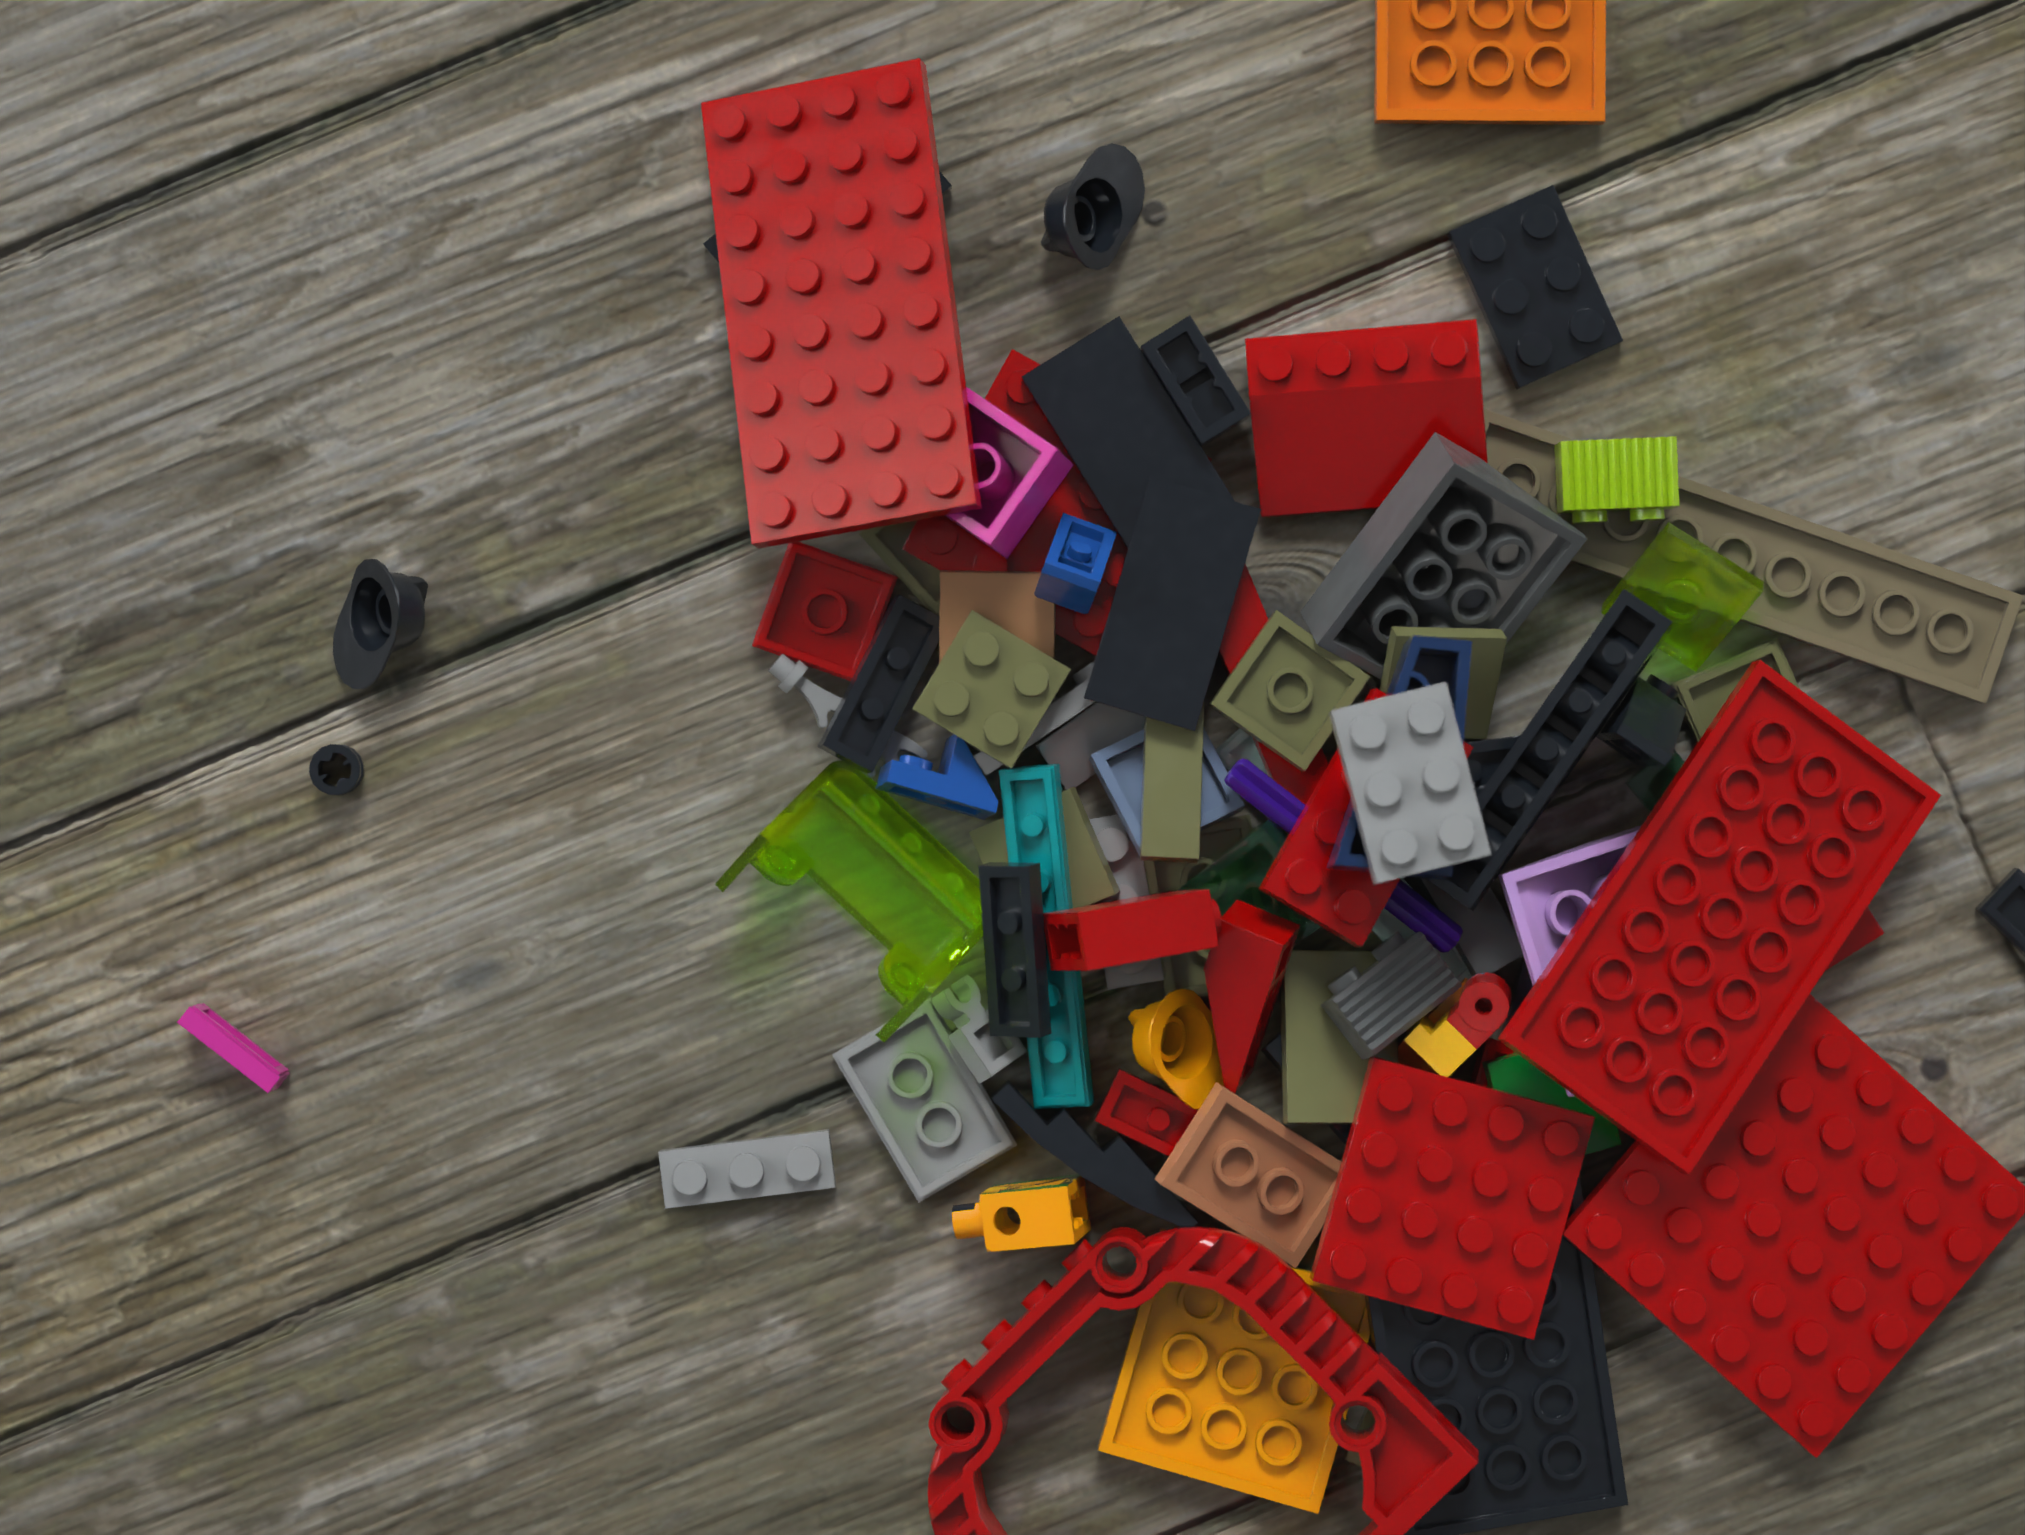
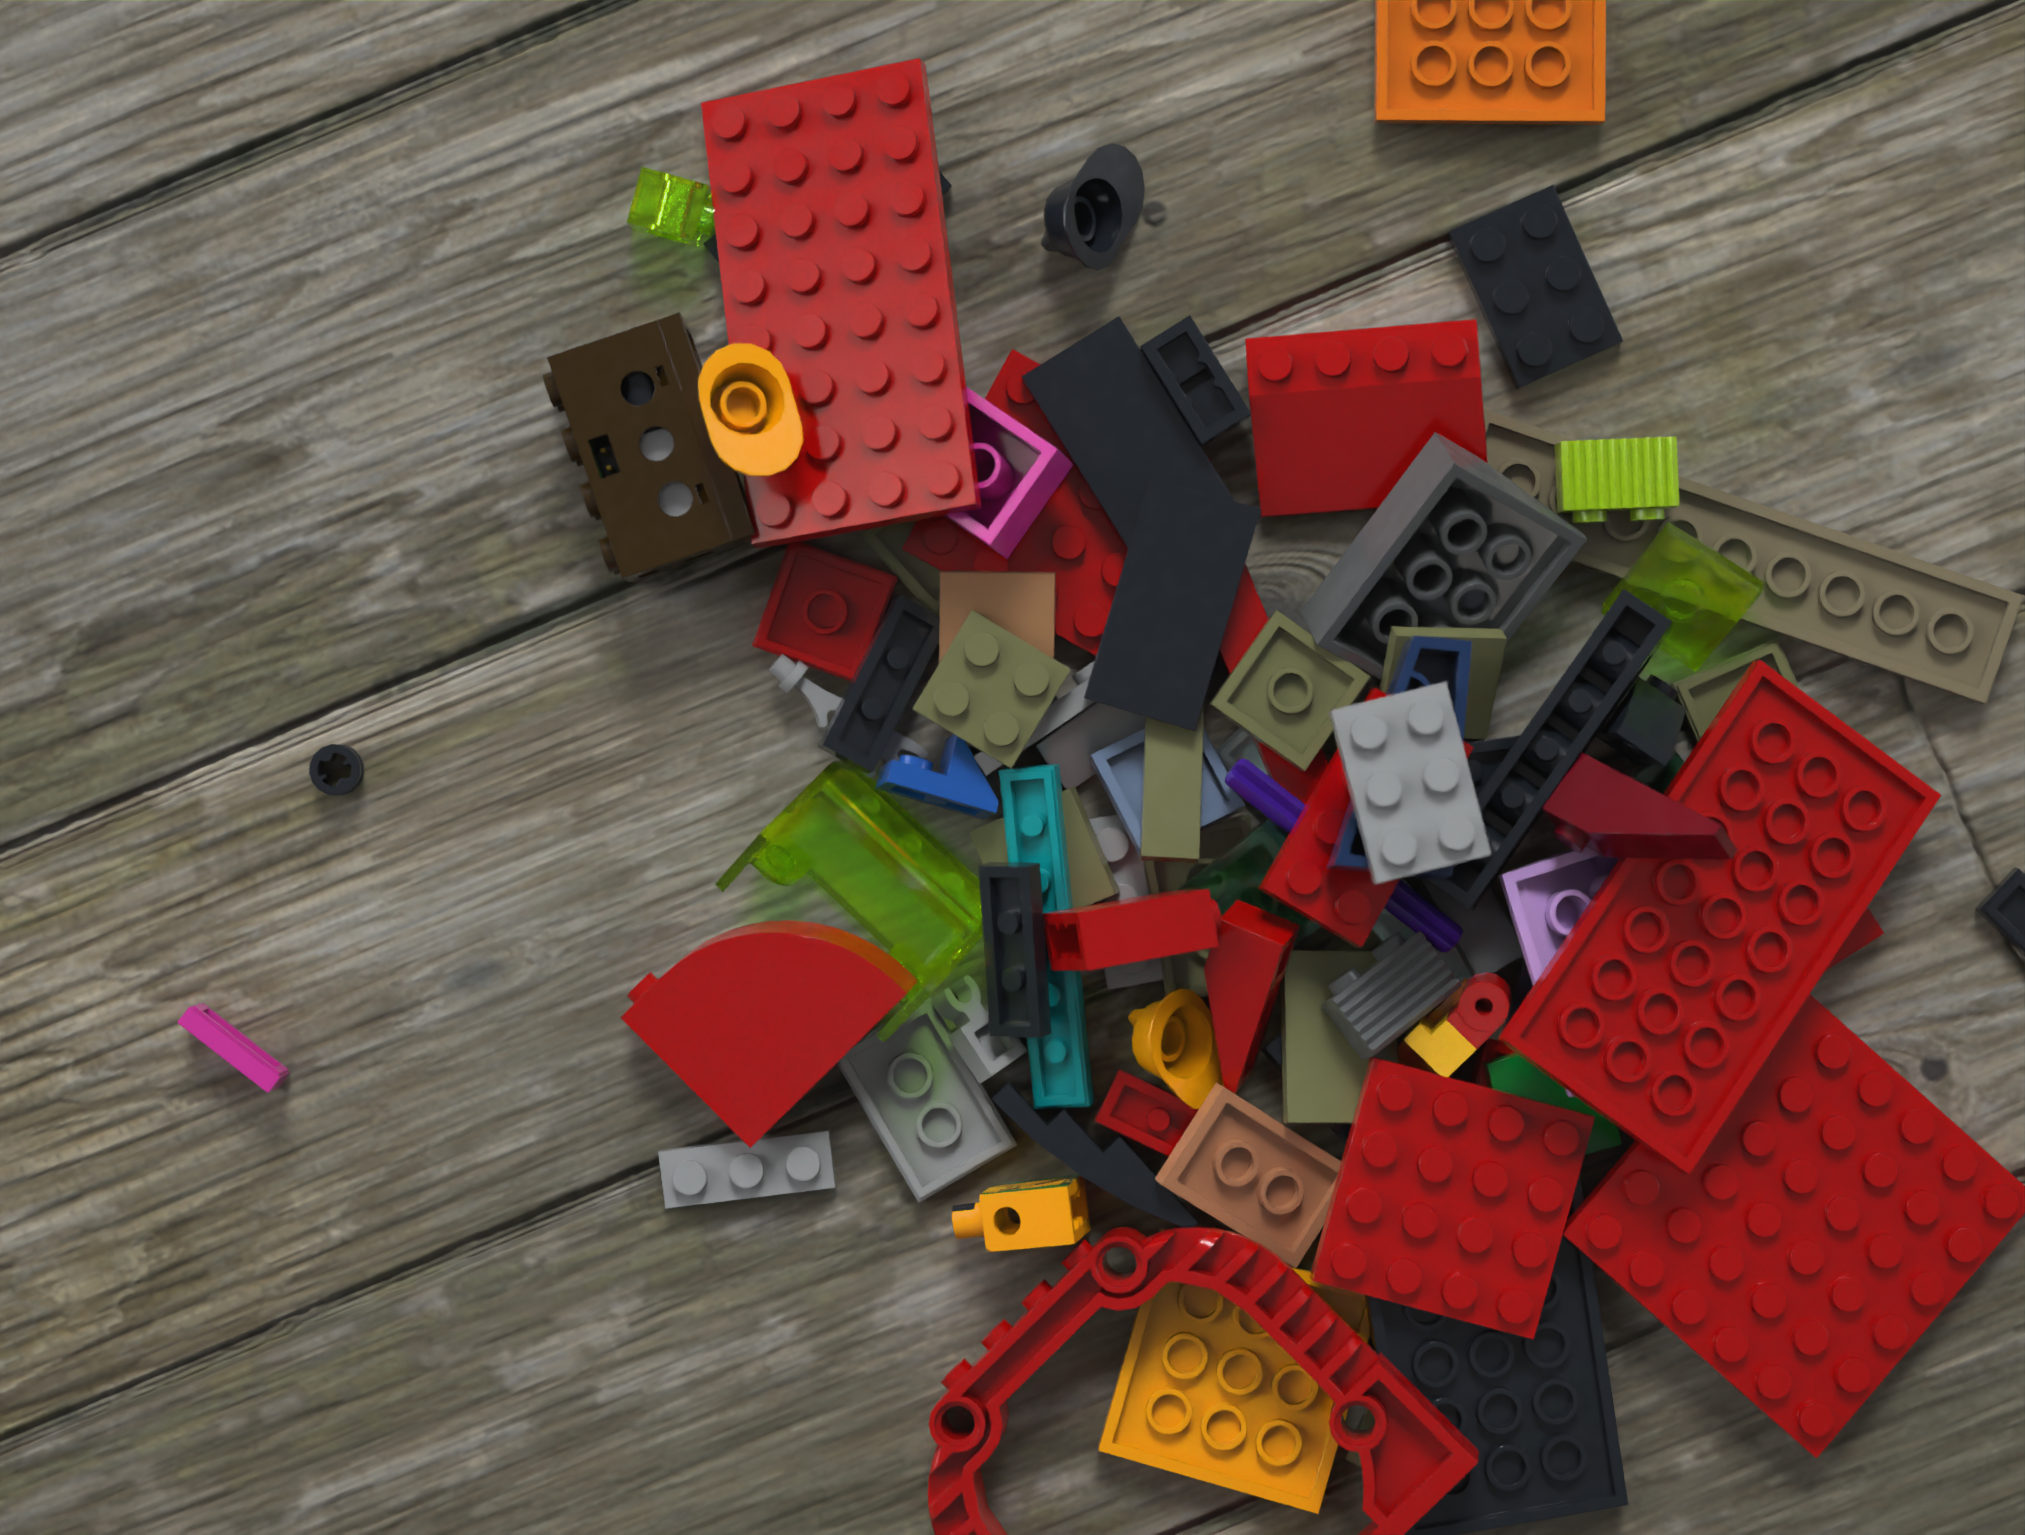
(377, 619): black piece -> none
(660, 477): none -> dark brown piece
(671, 207): none -> clear neon green brick
(750, 410): none -> light orange piece
(765, 1014): none -> red brick
(1075, 564): blue slope -> none
(1629, 820): none -> dark red slope

